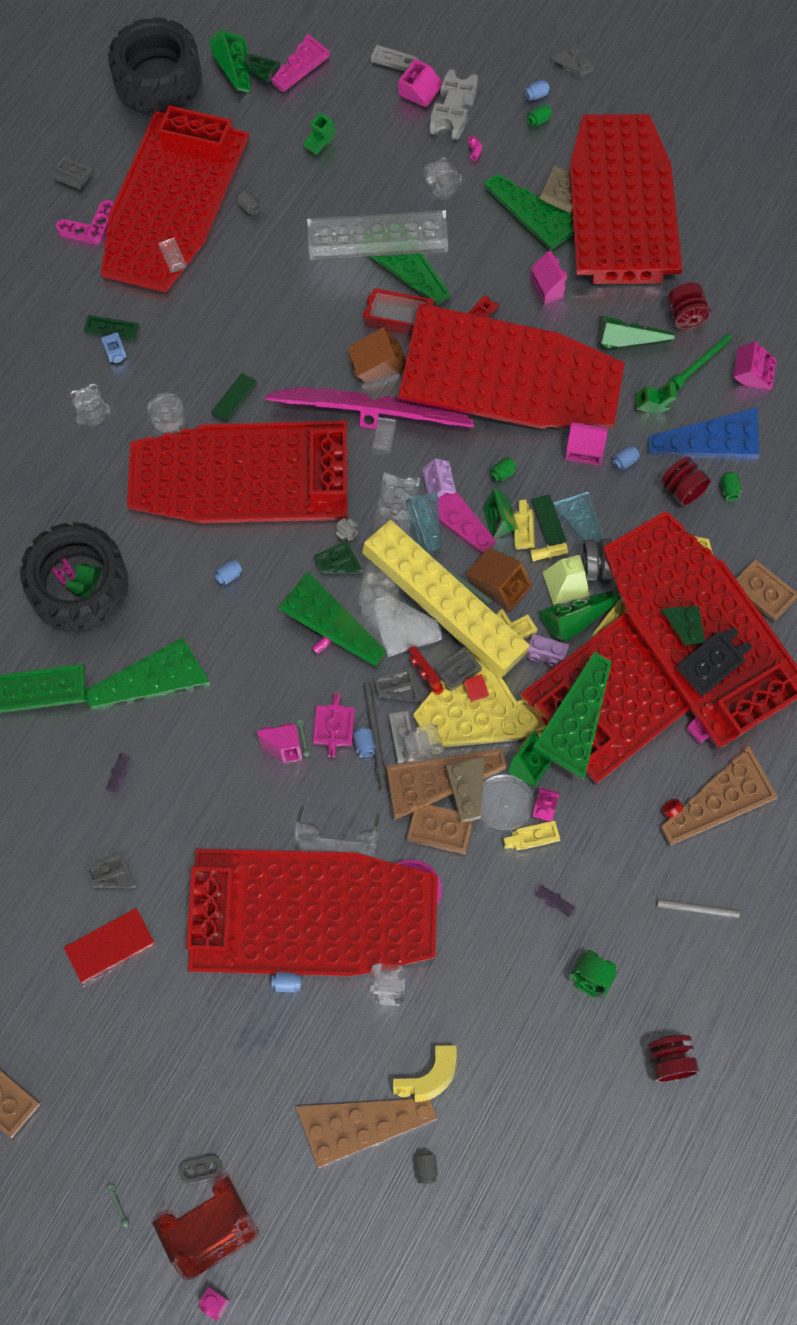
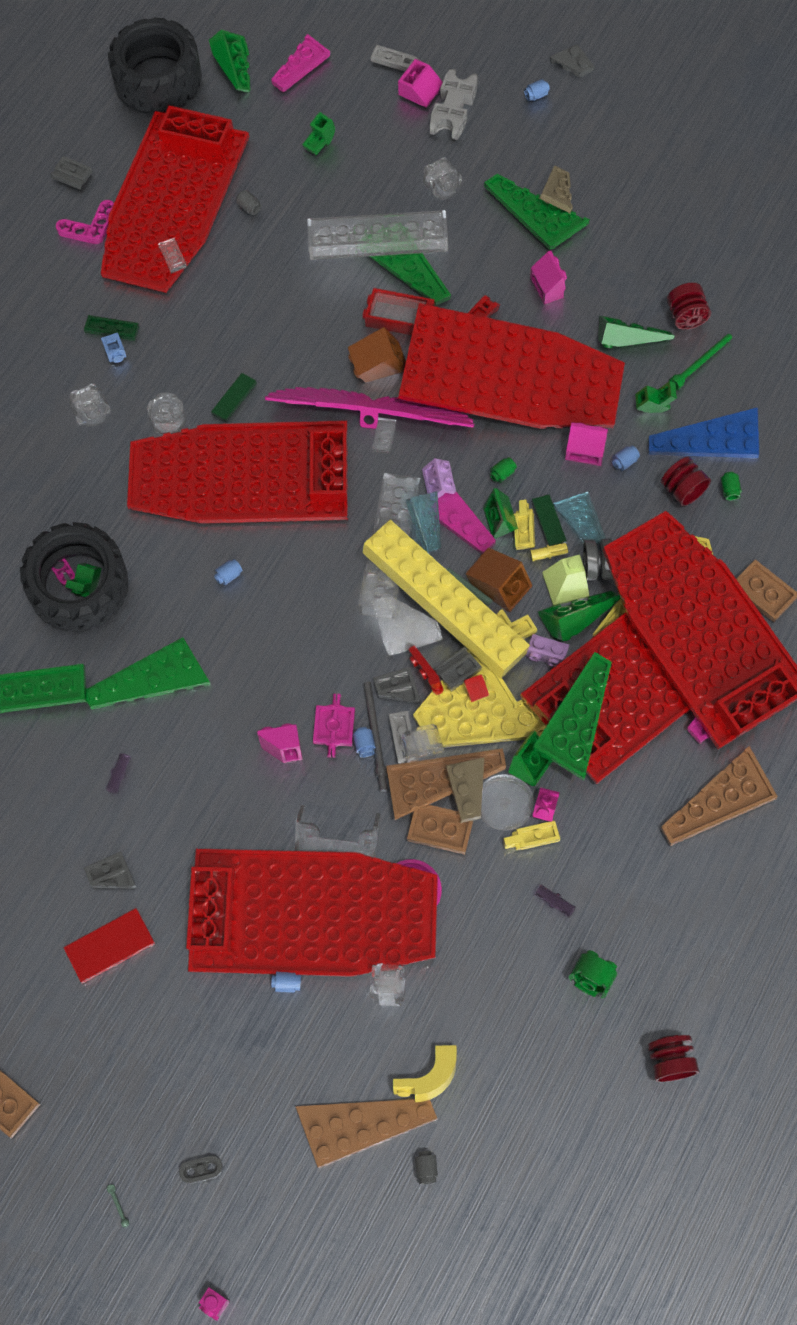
(207, 1232): clear red windscreen -> none
(261, 66): dark green wing -> none
(300, 724): sand green hinge -> none
(321, 644): dark pink arm -> none
(324, 614): green wing -> none
(338, 560): dark green wing -> none
(346, 529): light grey gear -> none
(476, 147): dark pink arm -> none
(539, 115): green brick -> none
(623, 201): red wing -> none
(672, 808): red tile -> none
(686, 624): dark green wing -> none
(698, 908): light grey bar -> none
(713, 662): black tile -> none
(755, 366): dark pink slope -> none

